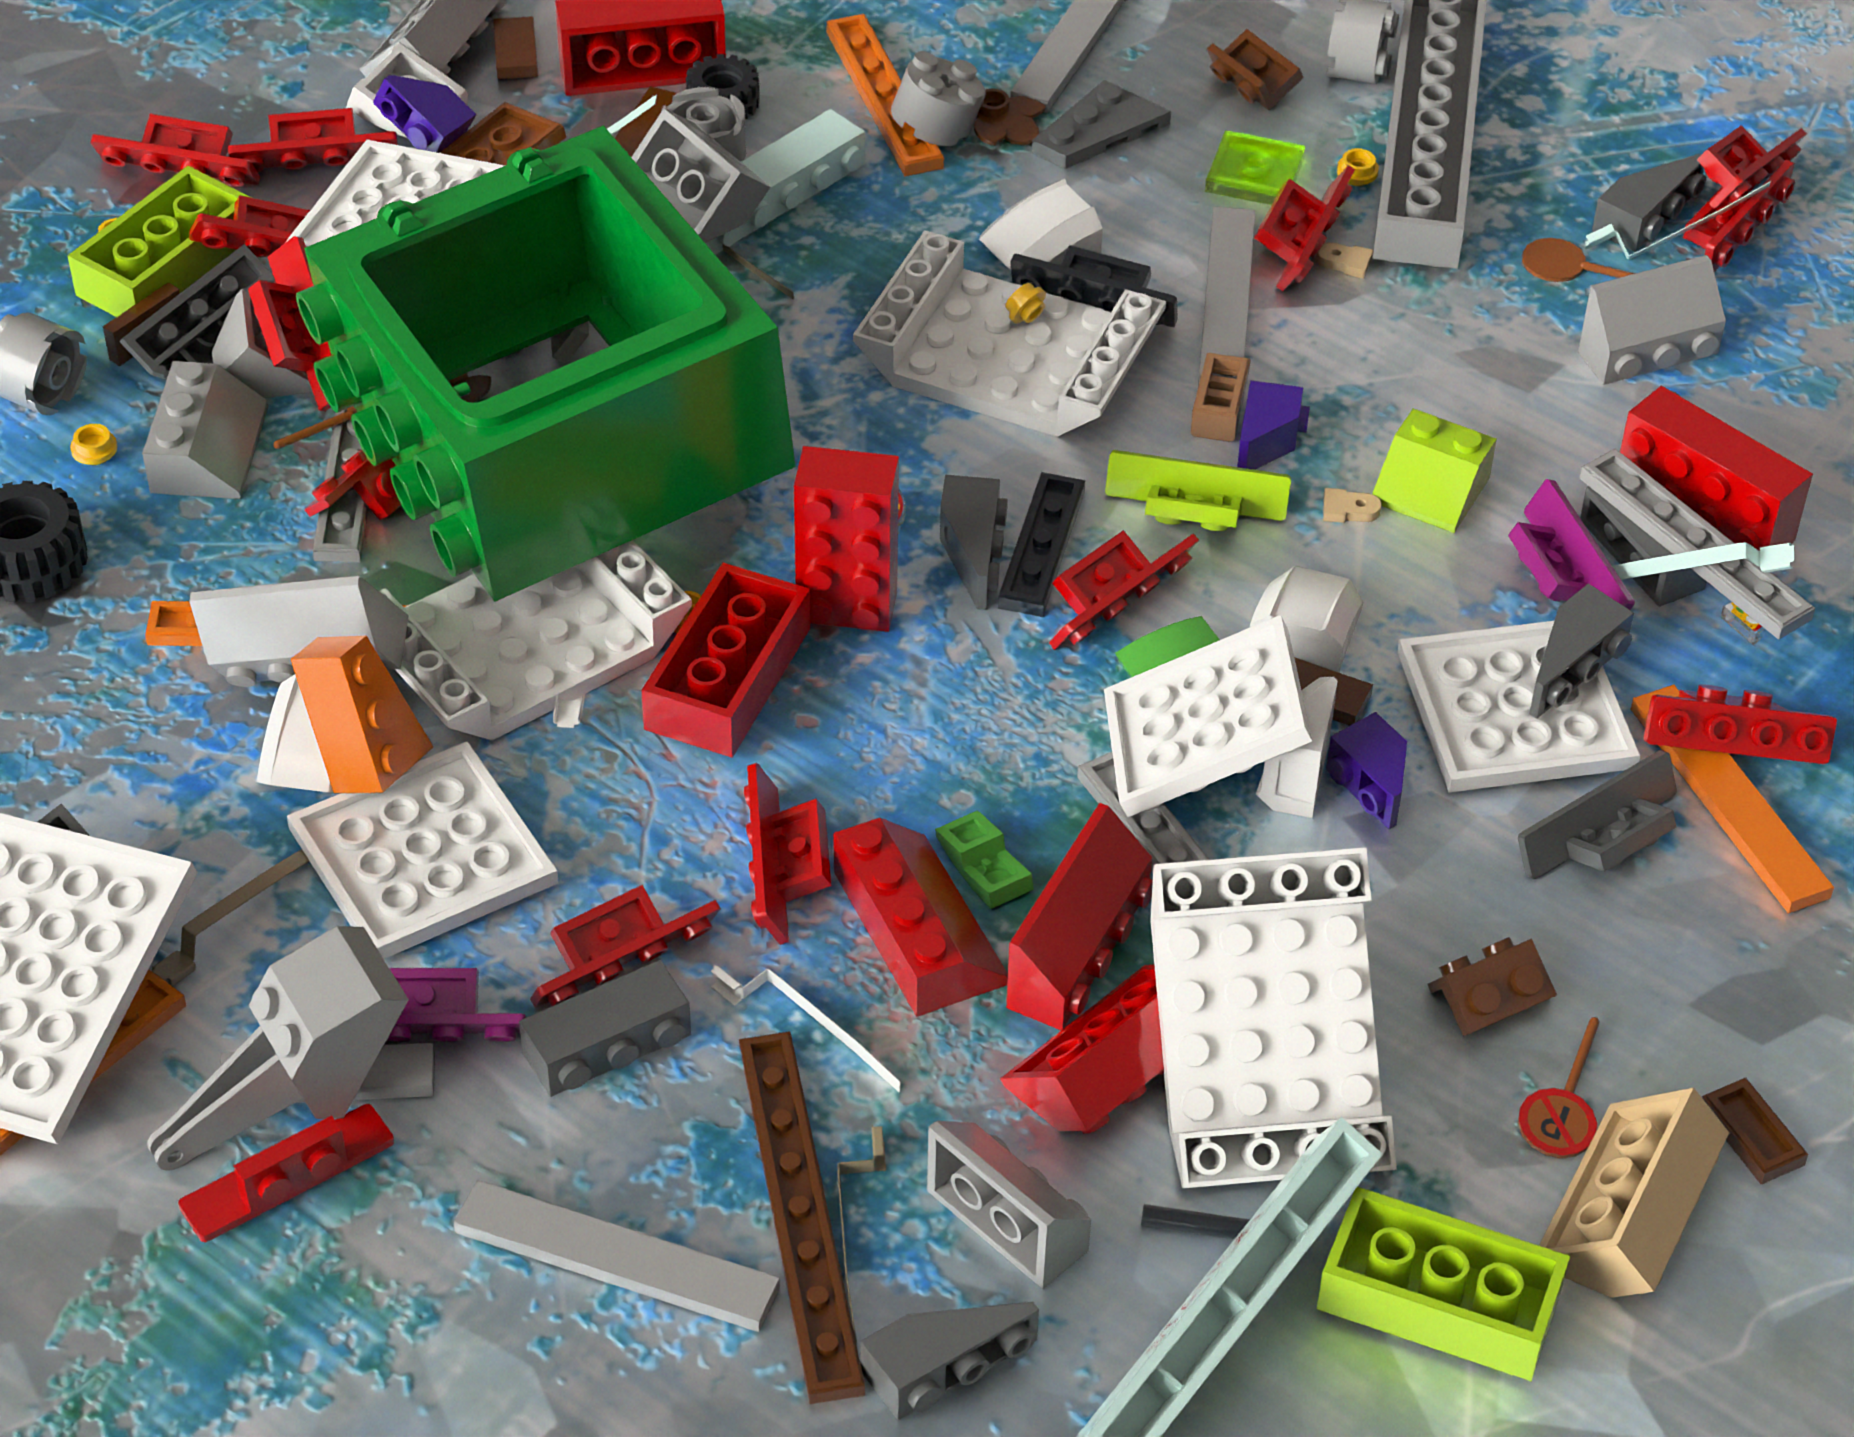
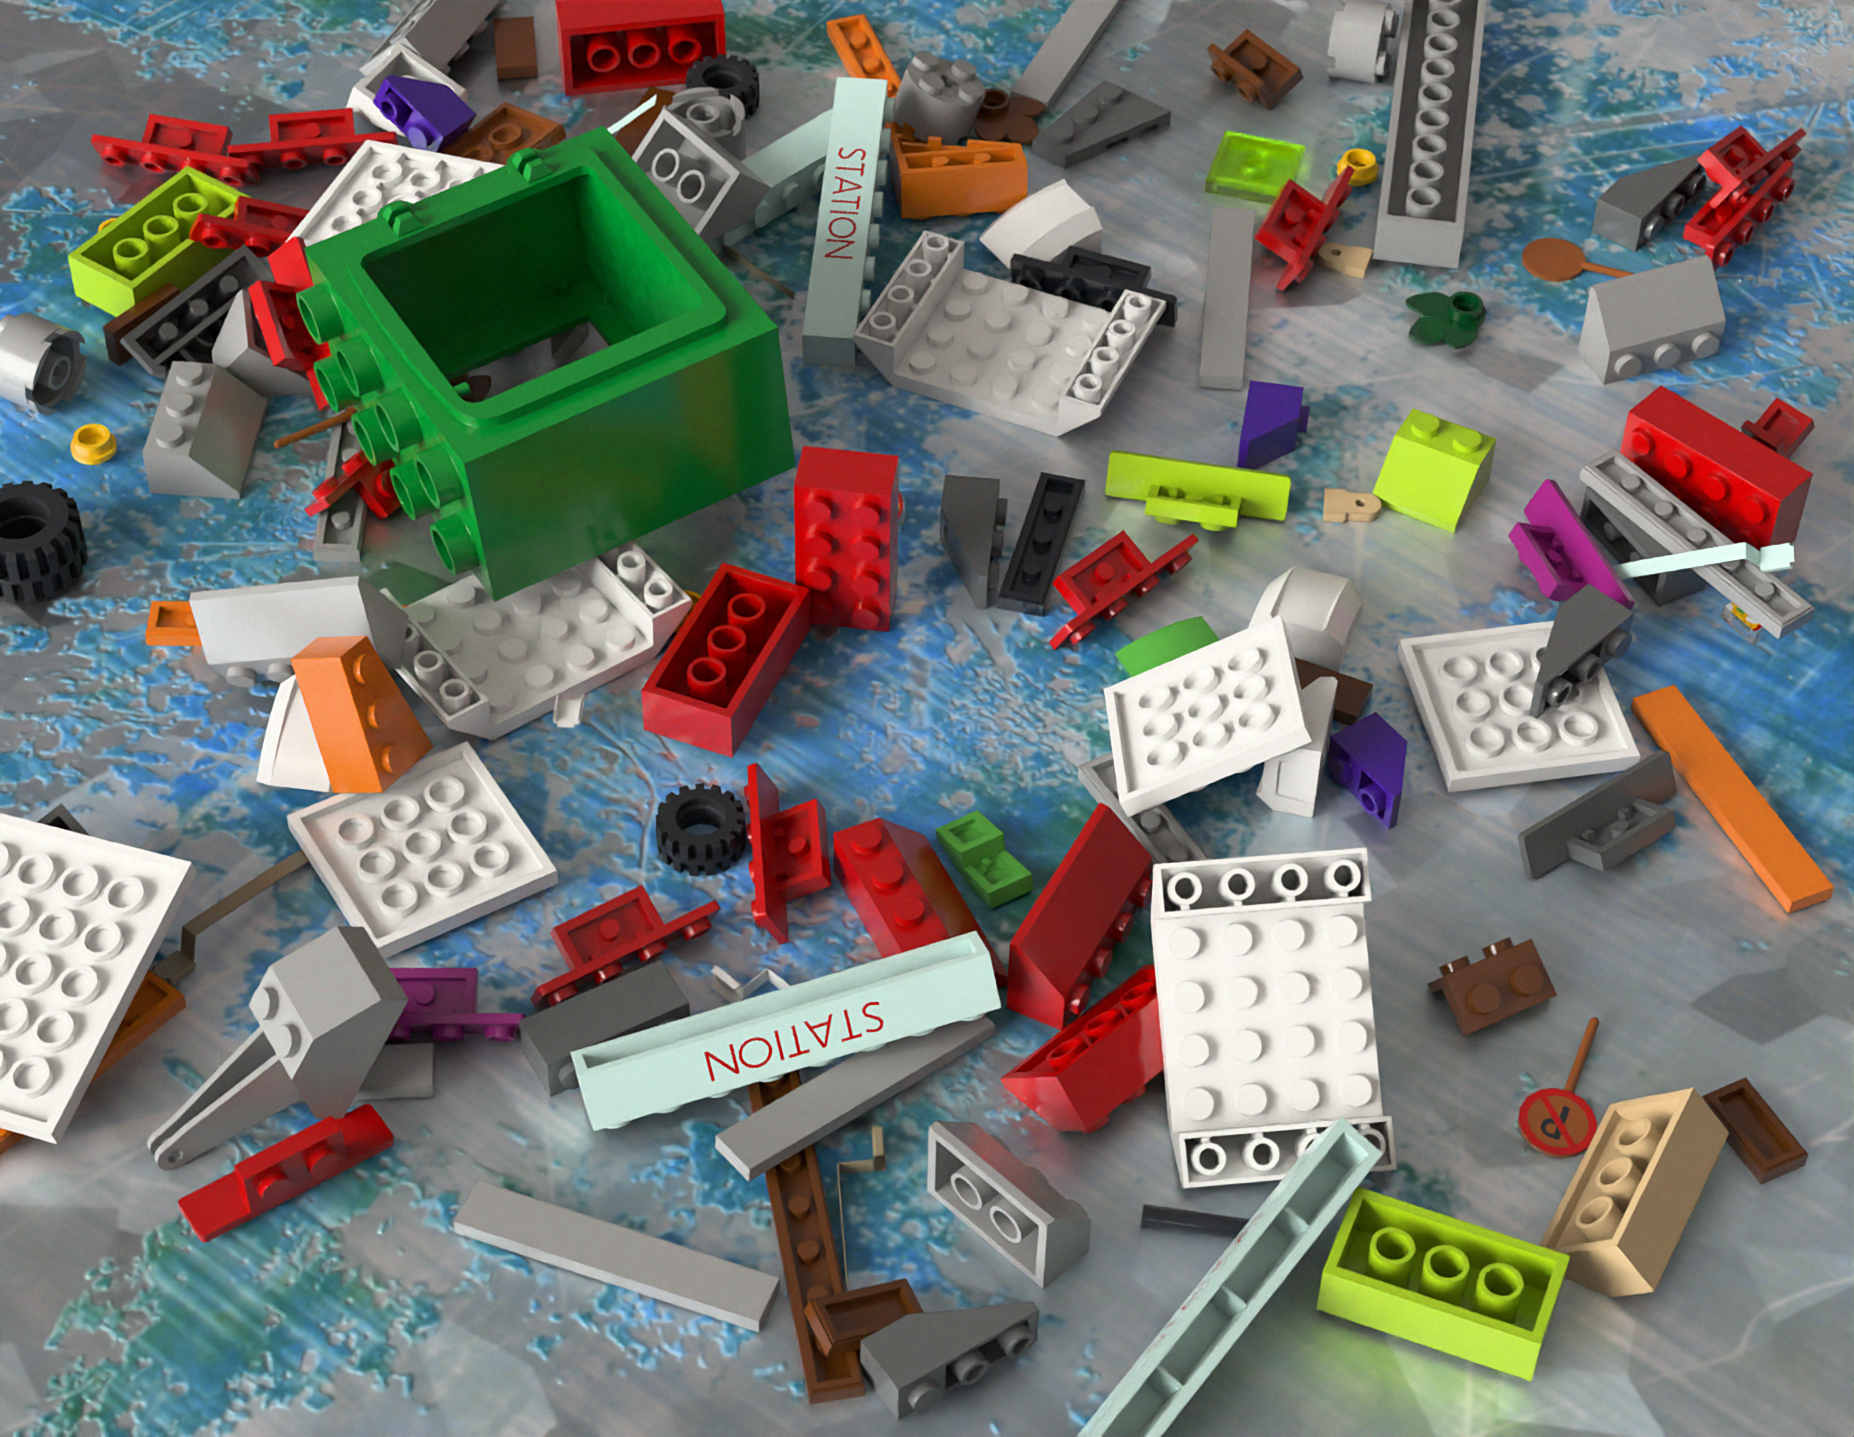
(707, 850): none -> black tyre
(786, 1031): none -> light aqua brick
(843, 1095): none -> light grey tile
(846, 221): none -> light aqua brick
(853, 1315): none -> reddish brown tile
(956, 179): none -> orange wedge
(1026, 303): yellow plate -> none
(1219, 398): medium nougat slope -> none
(1446, 318): none -> dark green plate
(1608, 232): light aqua piece -> none
(1739, 725): red bracket -> none
(1780, 428): none -> red bracket

